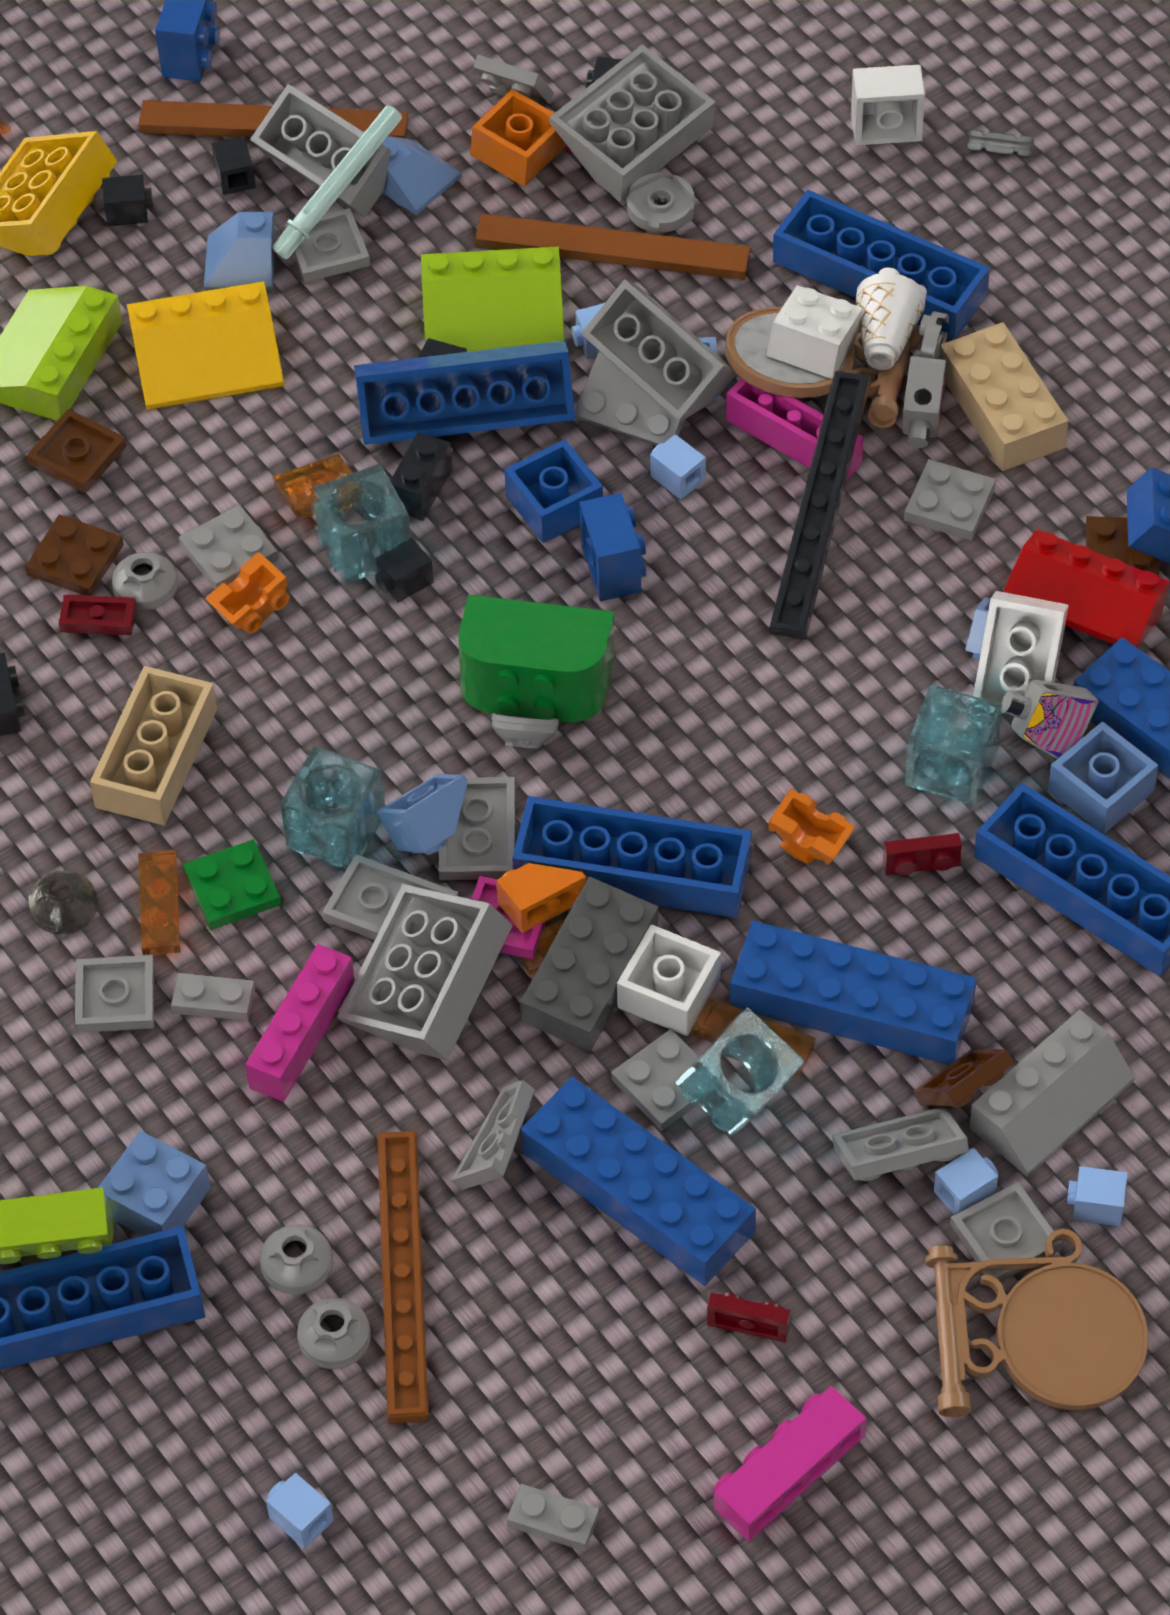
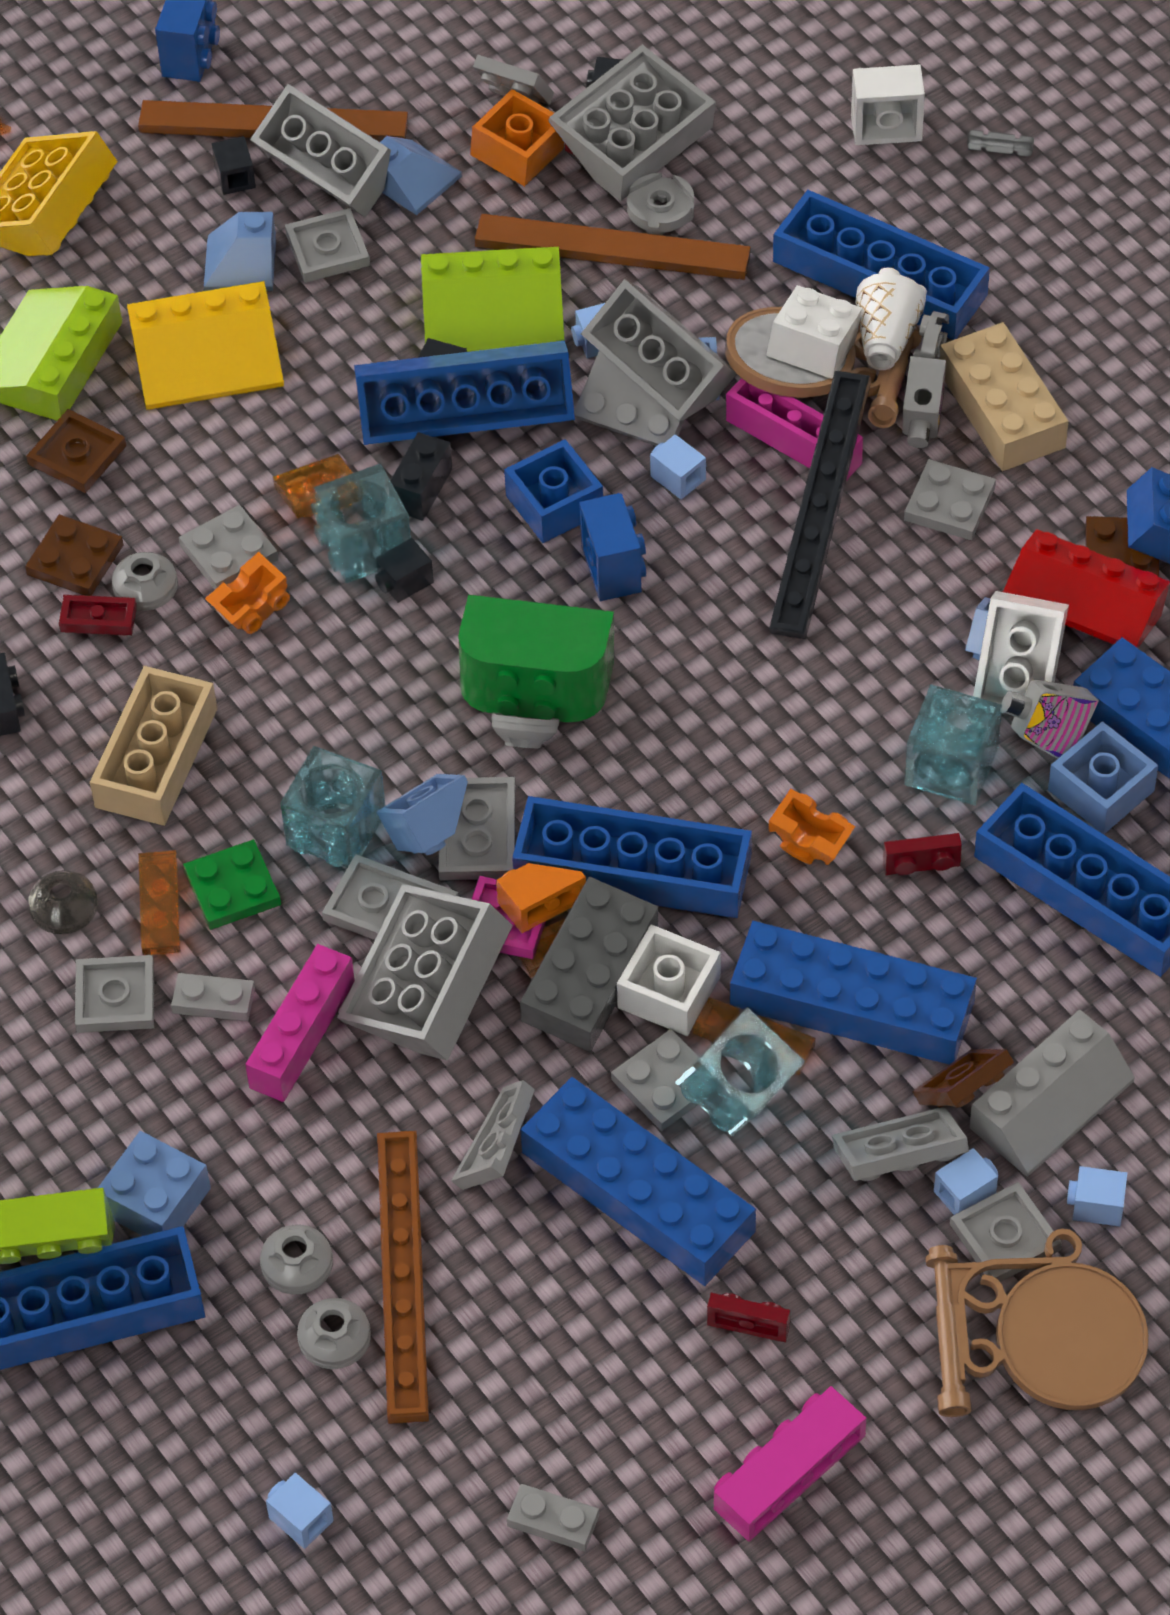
(126, 200): black brick -> none
(336, 182): light aqua axle -> none

